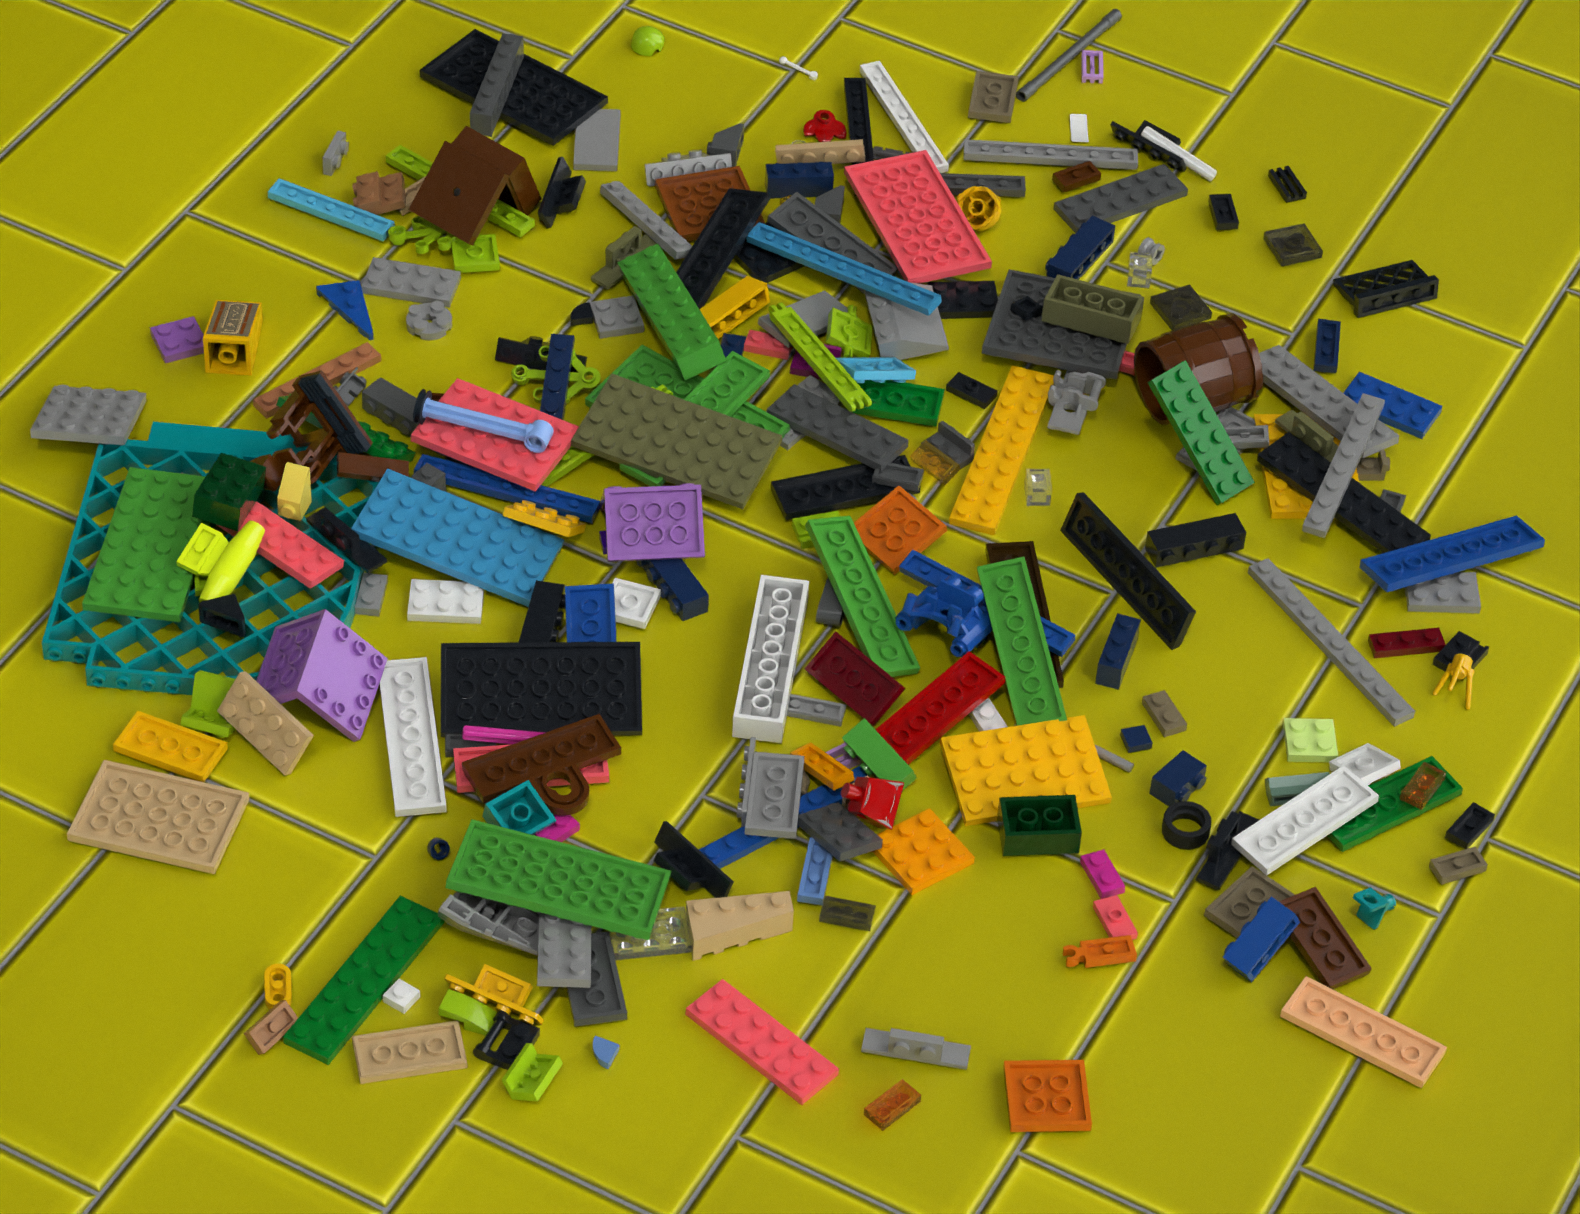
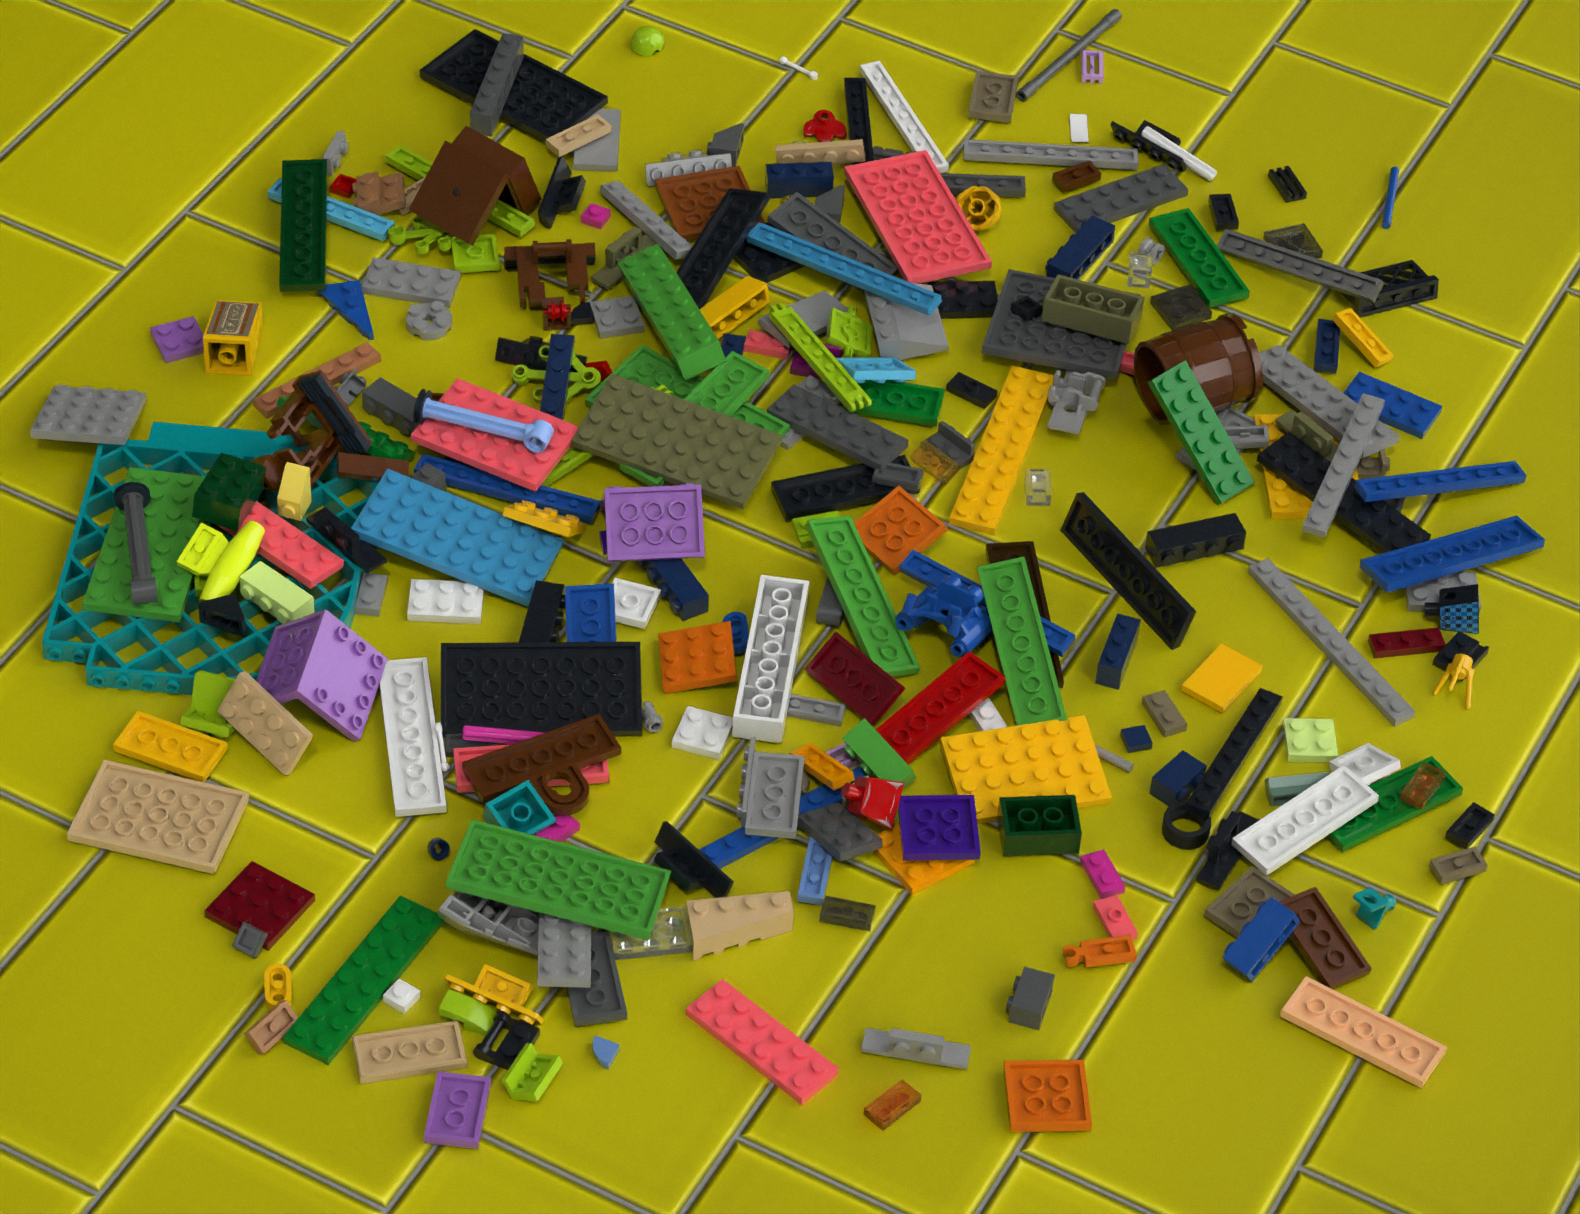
(132, 498): none -> dark grey piece
(250, 939): none -> dark grey tile
(262, 901): none -> dark red plate
(275, 593): none -> yellowish green brick
(303, 225): none -> dark green plate
(343, 186): none -> red tile
(444, 765): none -> white hinge
(457, 1110): none -> medium lavender plate
(526, 259): none -> reddish brown container
(578, 135): none -> tan plate
(595, 216): none -> dark pink plate
(603, 368): none -> red tile
(652, 721): none -> light grey pin
(697, 657): none -> orange plate
(703, 732): none -> white plate
(740, 630): none -> blue plate
(938, 827): none -> dark purple plate
(1030, 998): none -> dark grey brick
(1199, 257): none -> green plate
(1221, 678): none -> yellow tile
(1233, 753): none -> black plate
(1300, 265): none -> dark grey plate
(1362, 337): none -> yellow plate
(1390, 197): none -> blue bar
(1439, 481): none -> blue plate
(1456, 609): none -> torso

